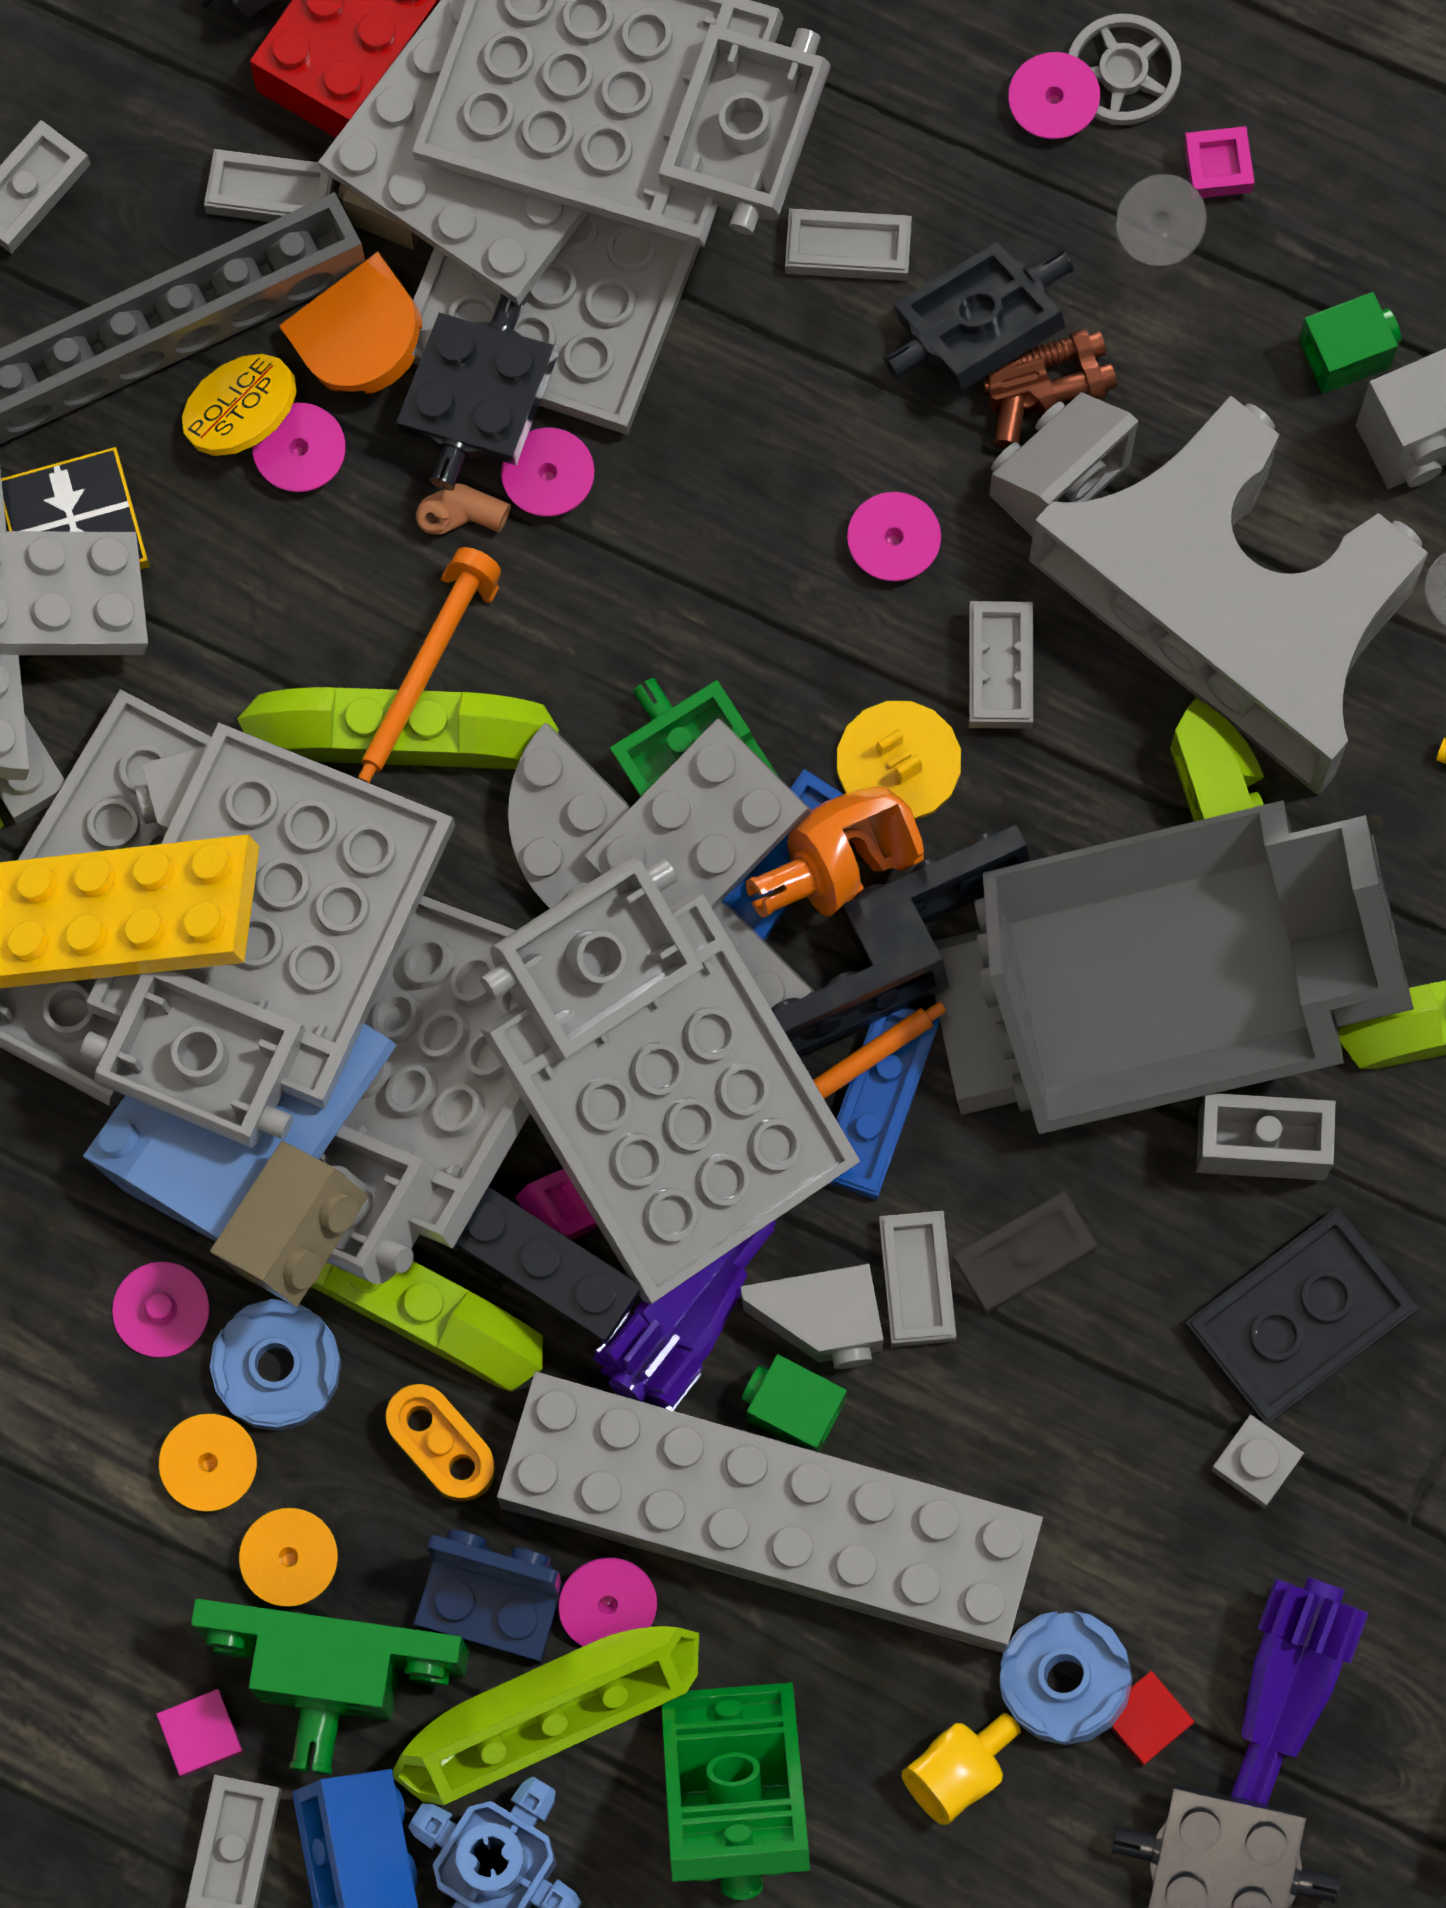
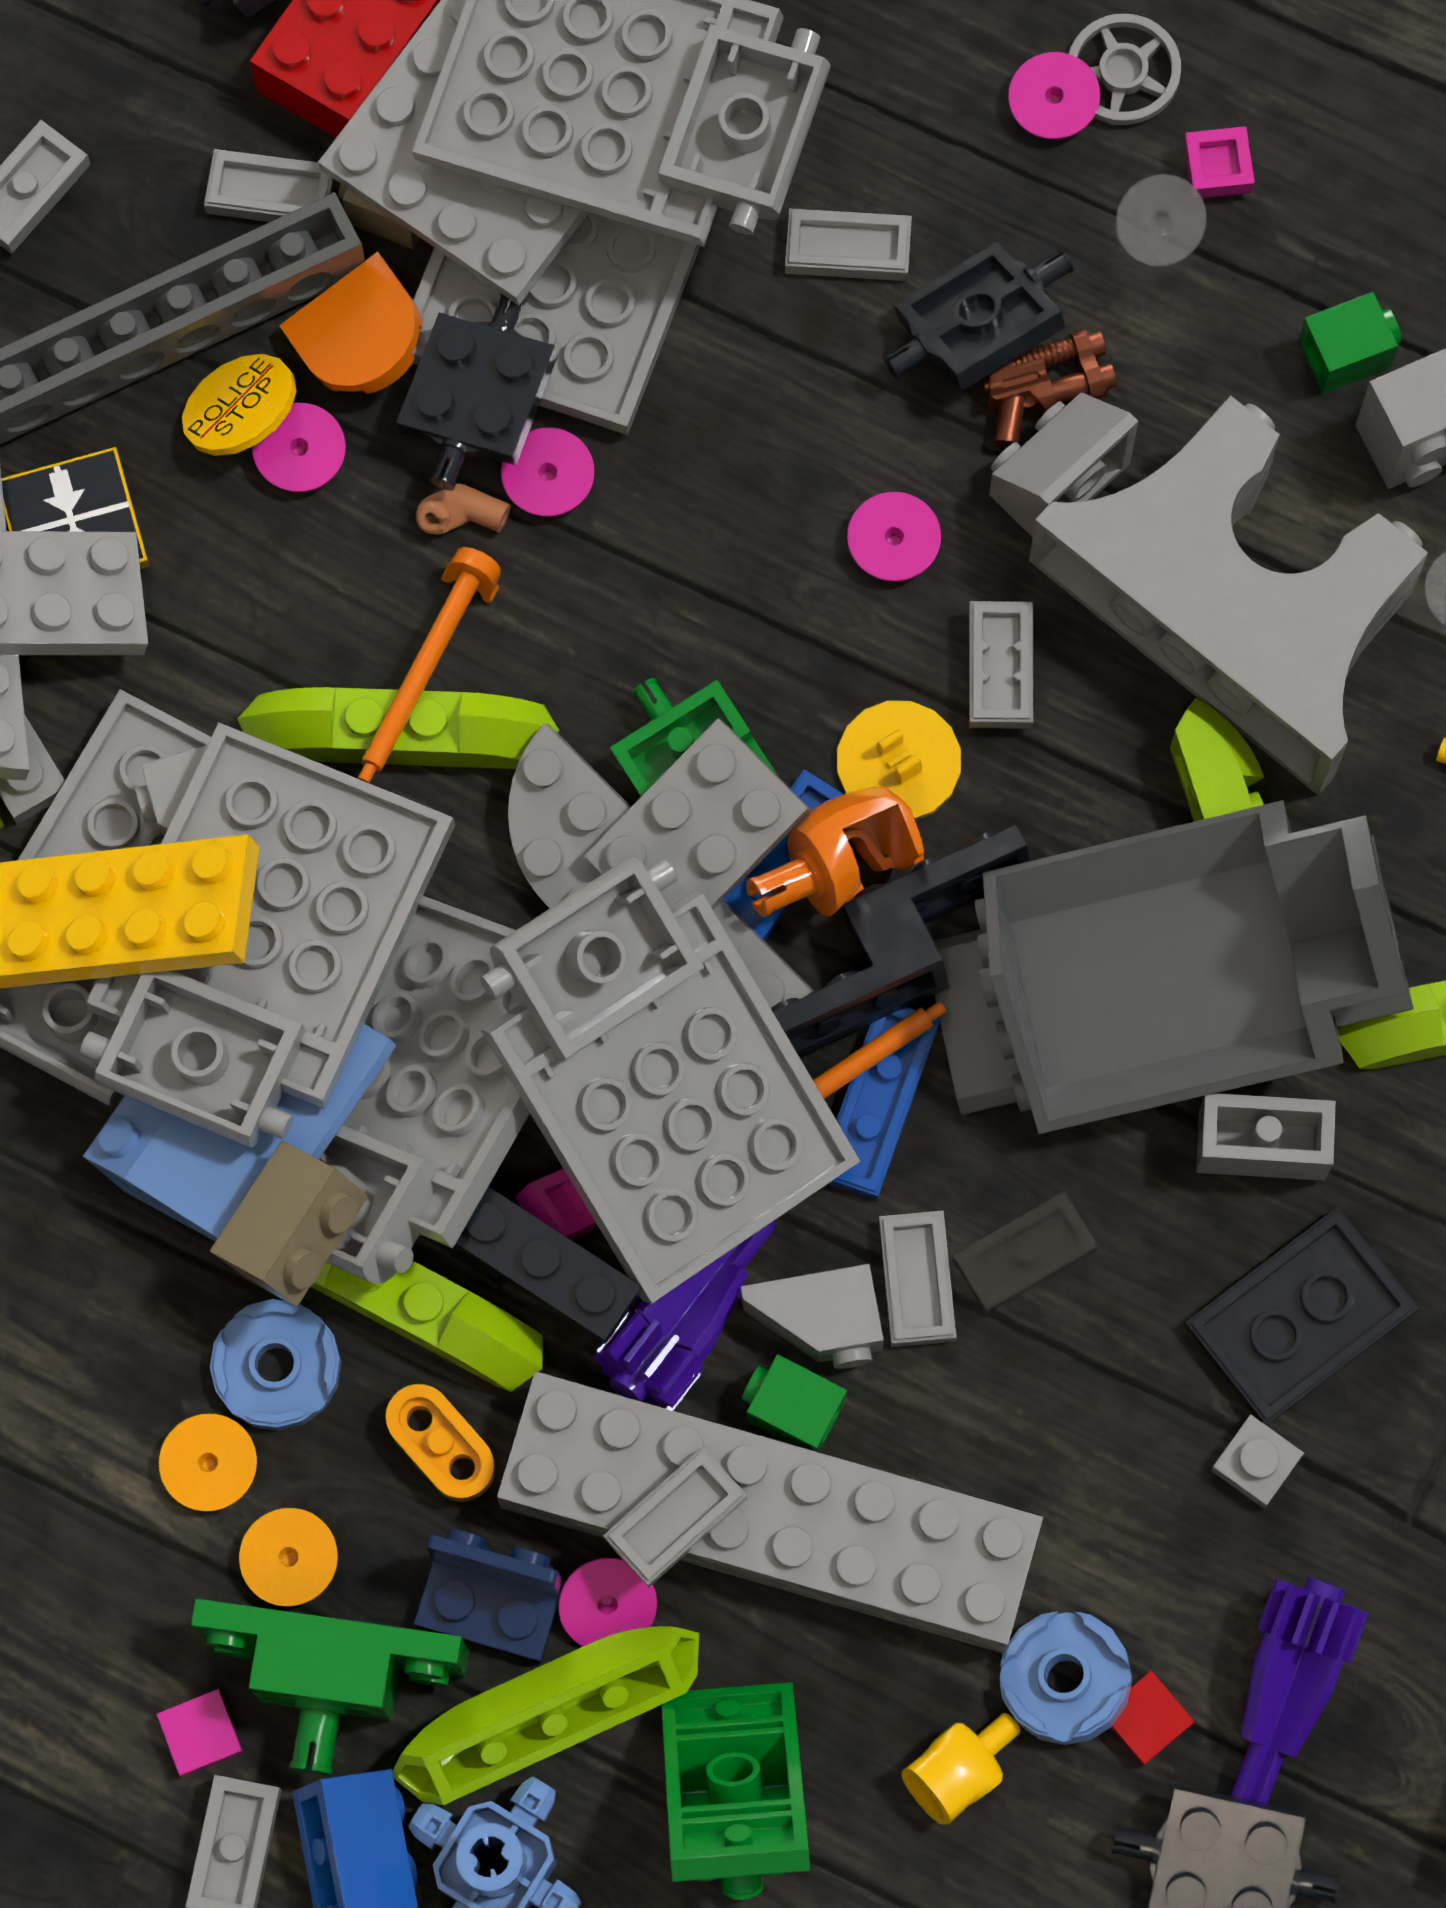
(160, 1309): dark pink piece -> none
(675, 1517): none -> light grey tile

